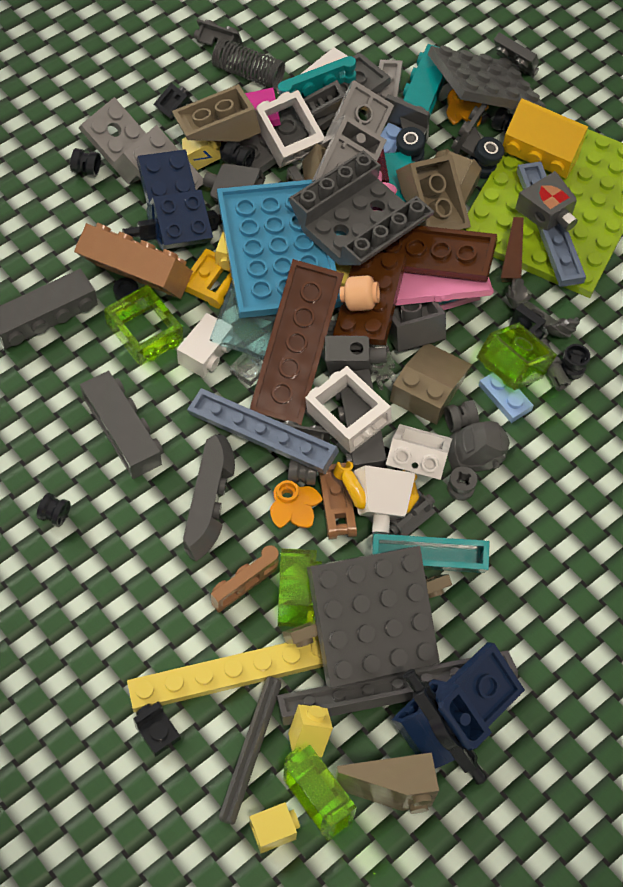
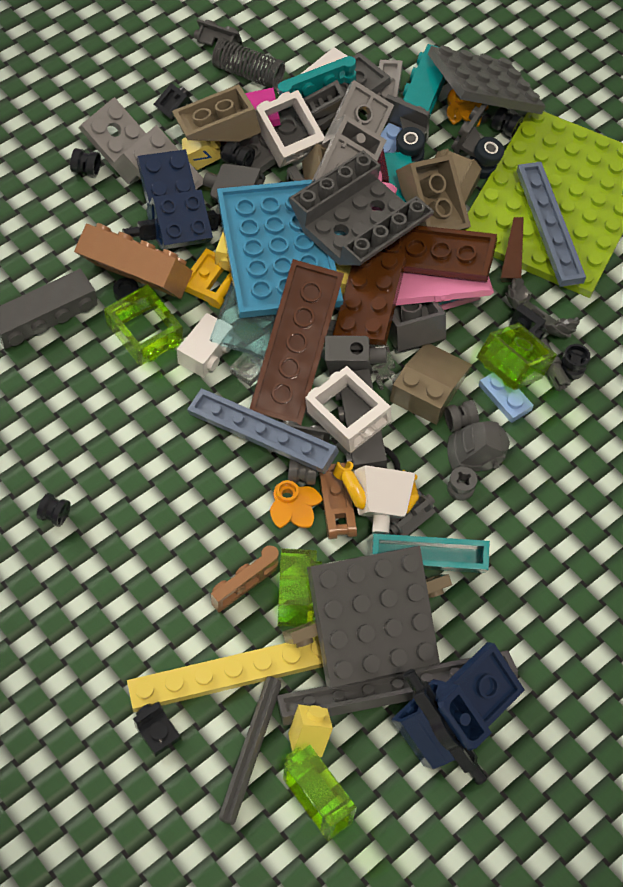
(121, 424): dark grey brick -> none
(215, 468): dark grey brick -> none
(274, 827): light yellow brick -> none
(360, 293): light nougat head -> none
(393, 782): dark tan slope -> none
(419, 446): white window -> none
(517, 54): dark grey plate -> none
(544, 137): yellow slope -> none
(548, 203): dark grey torso -> none

